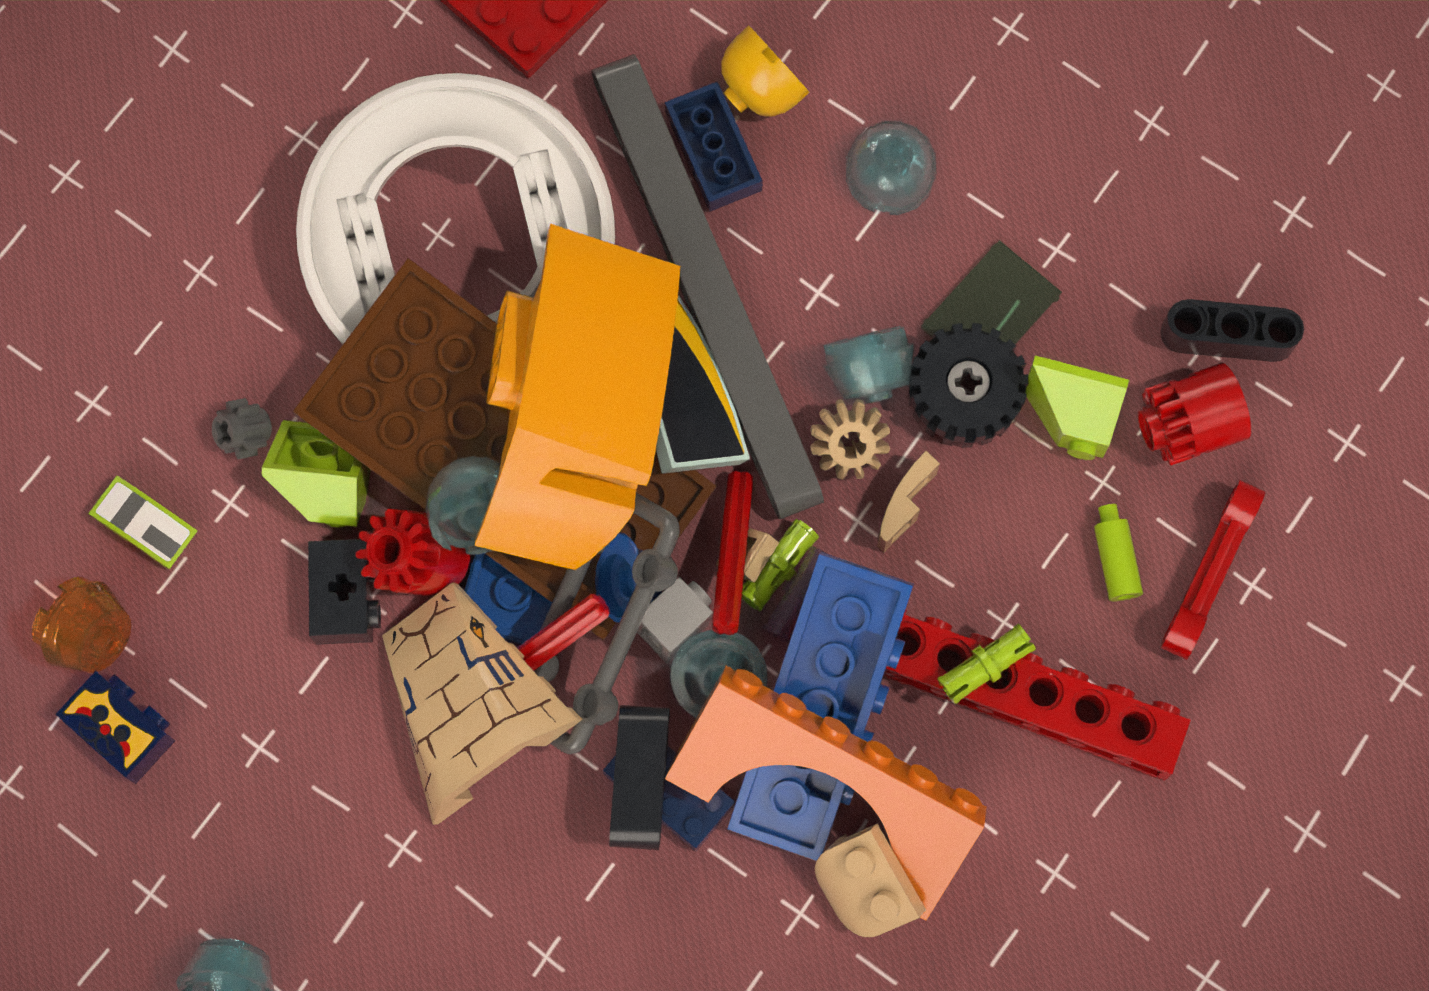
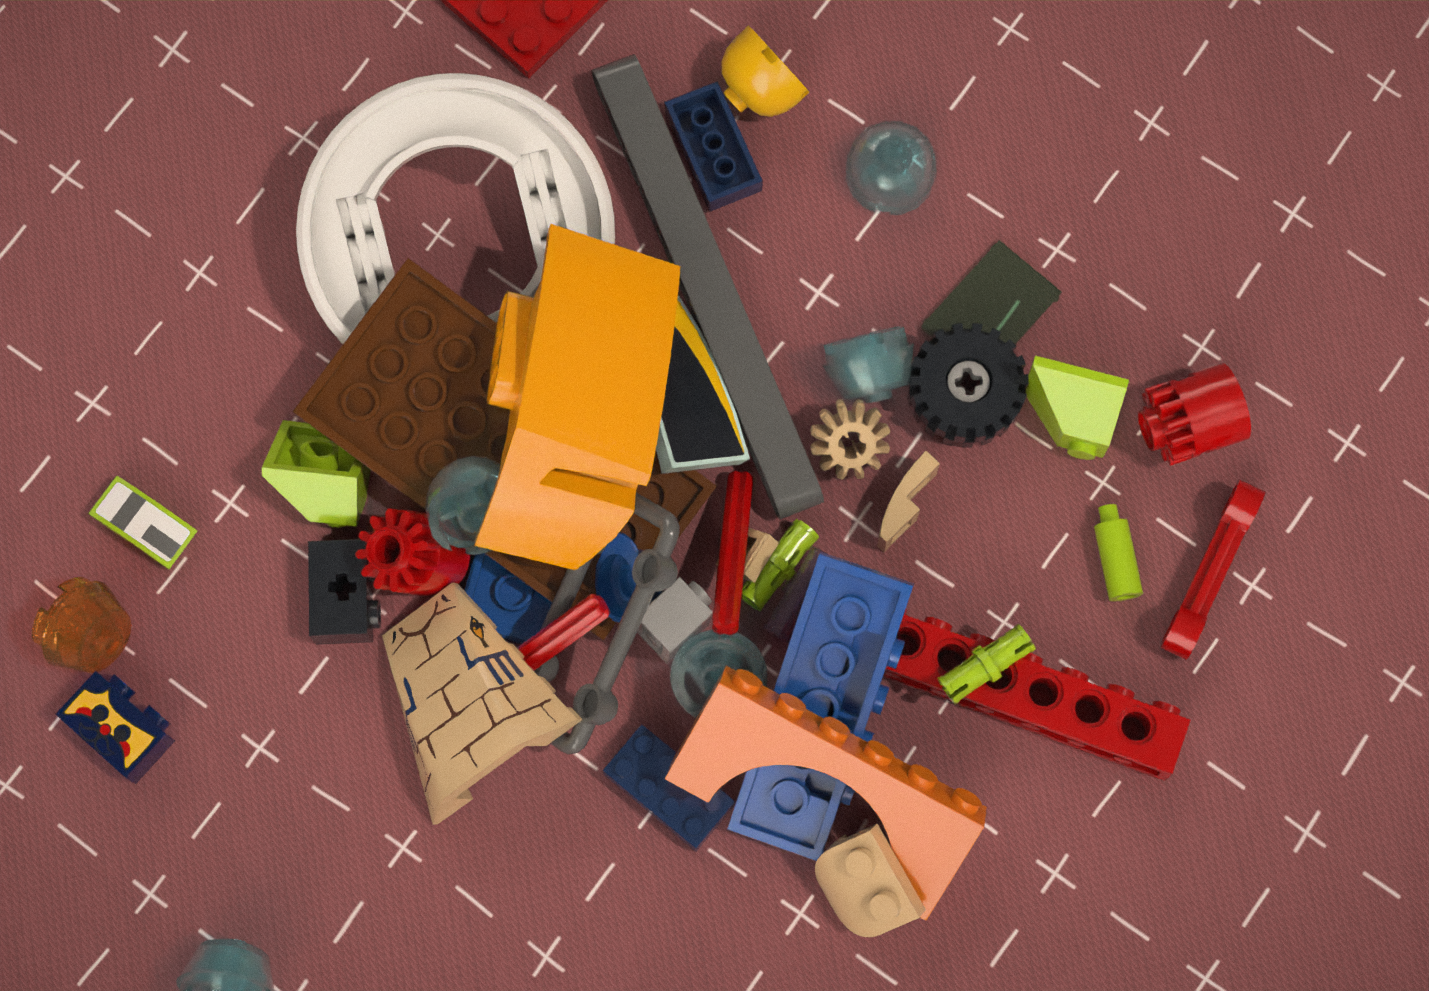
(241, 428): dark grey gear -> none
(639, 777): black beam -> none
(1250, 319): black beam -> none

